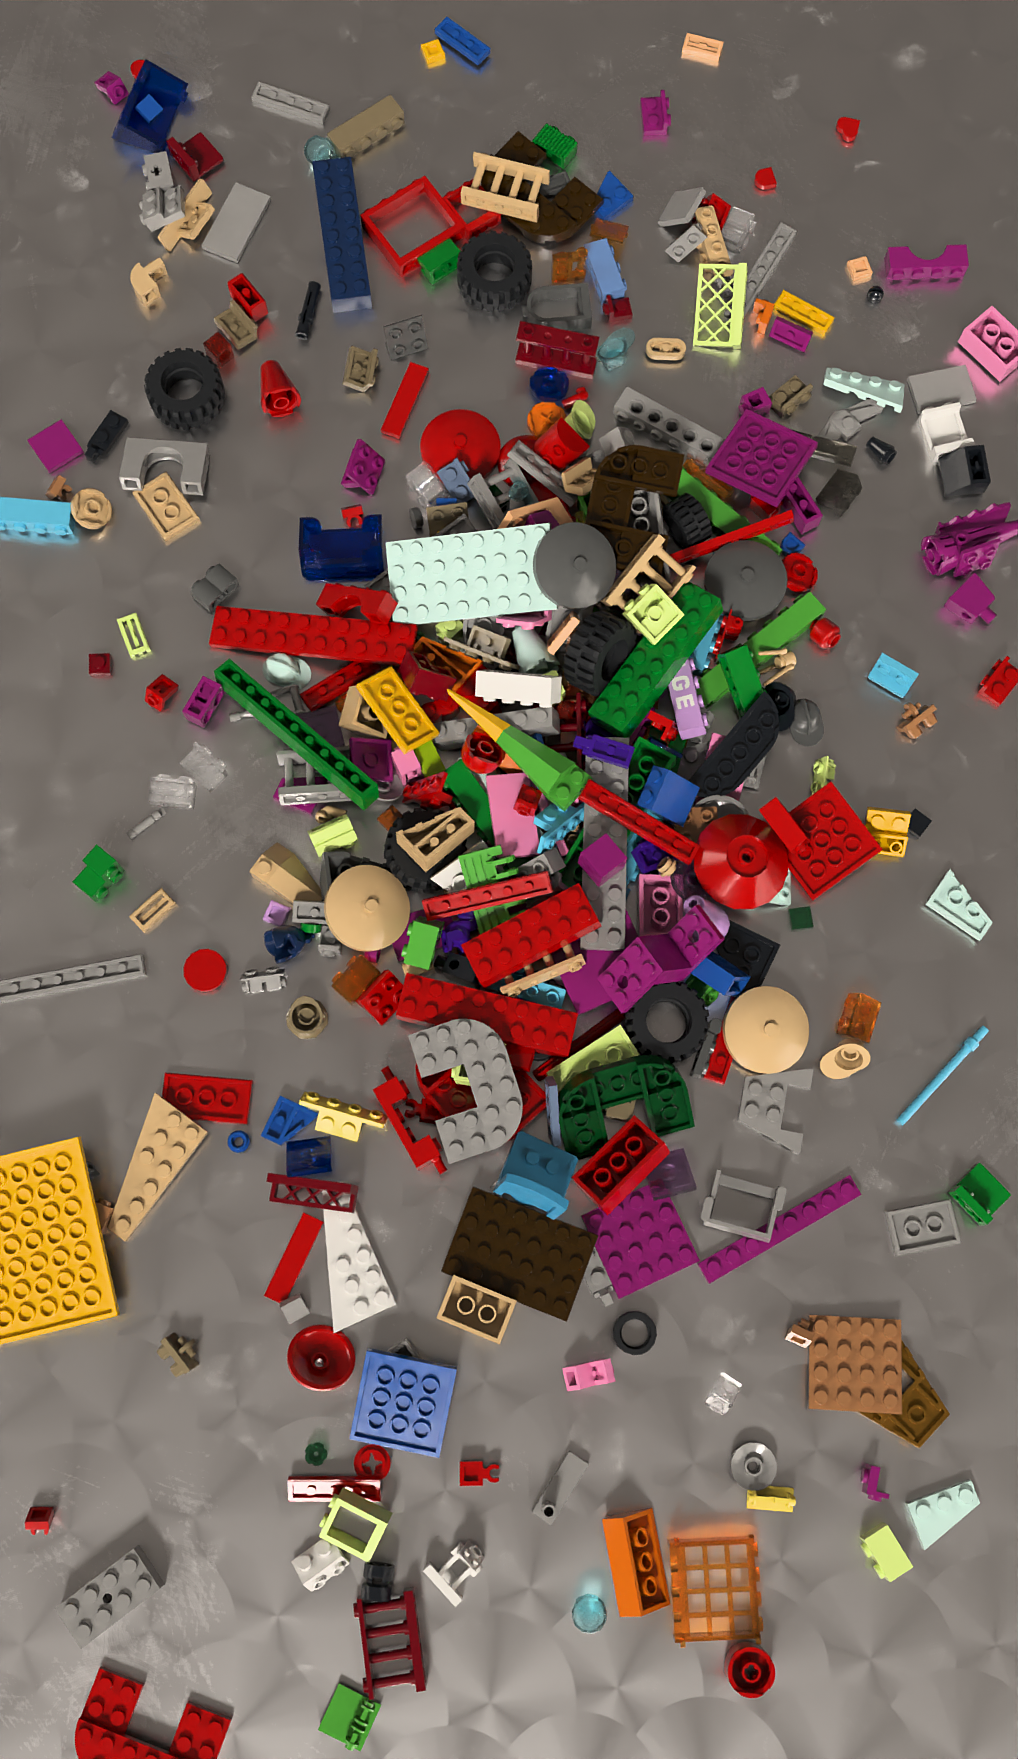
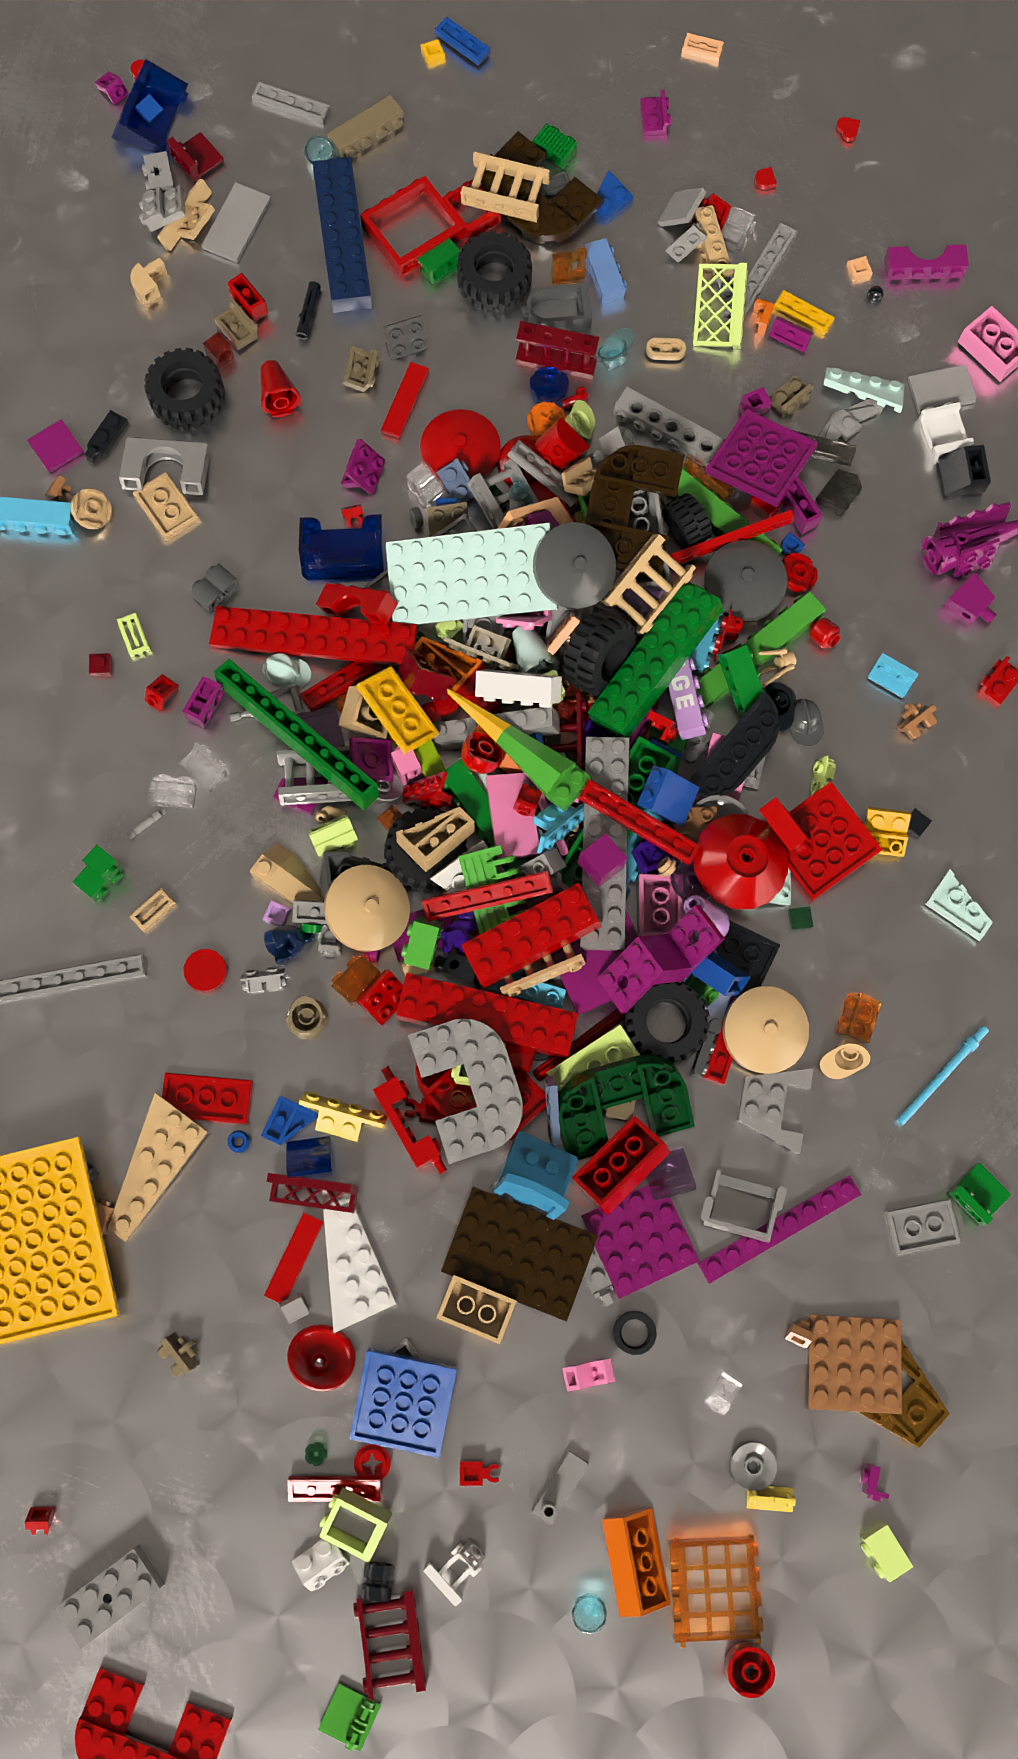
(605, 750): dark purple hinge -> none
(610, 230): clear orange piece -> none
(617, 309): dark red bracket -> none
(652, 612): yellowish green plate -> none
(882, 451): black cone -> none
(941, 1510): light aqua wing -> none

